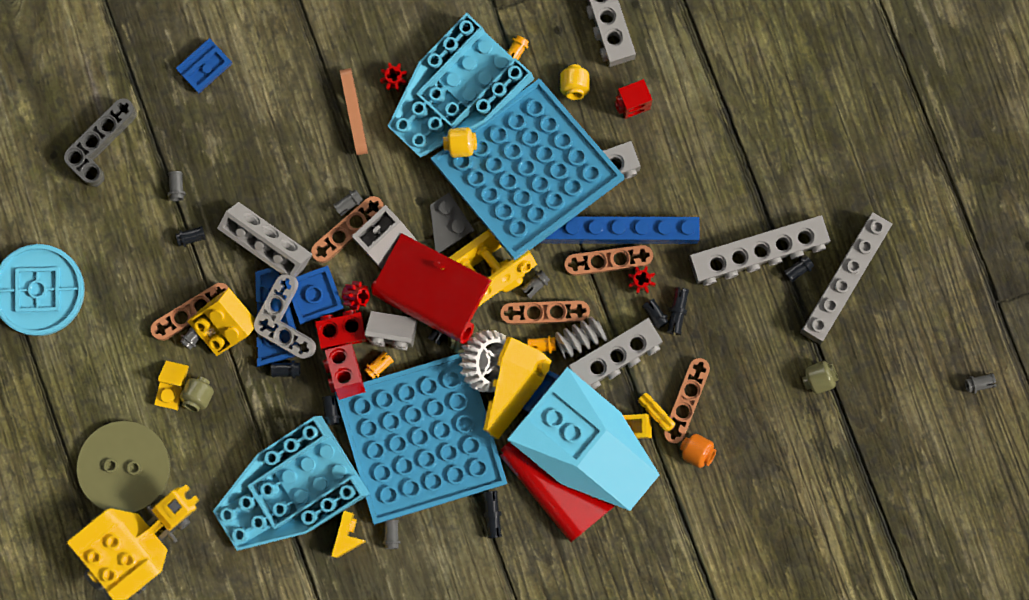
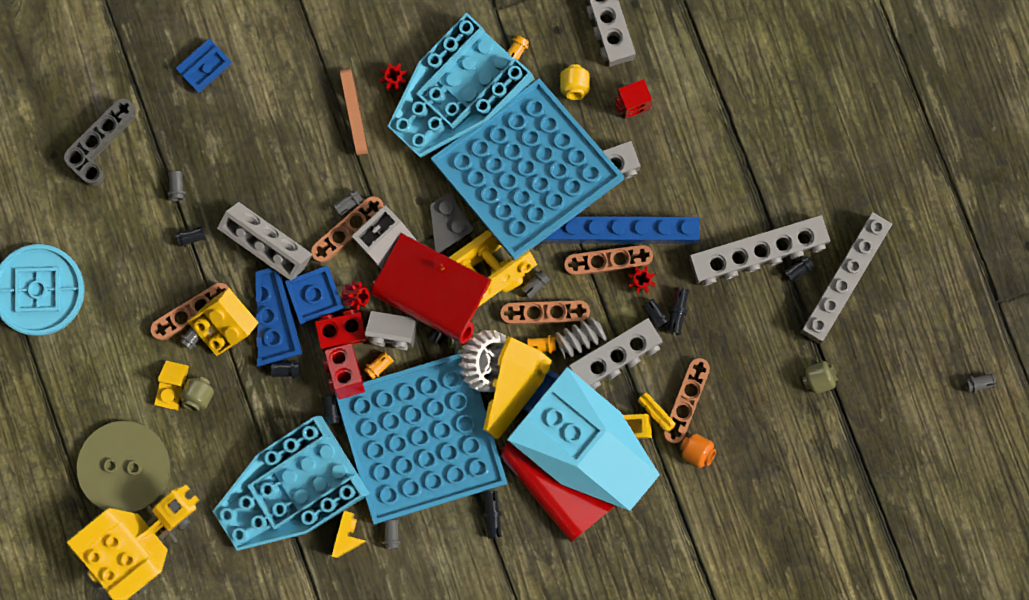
(274, 319): light grey beam -> none
(460, 142): yellow head -> none

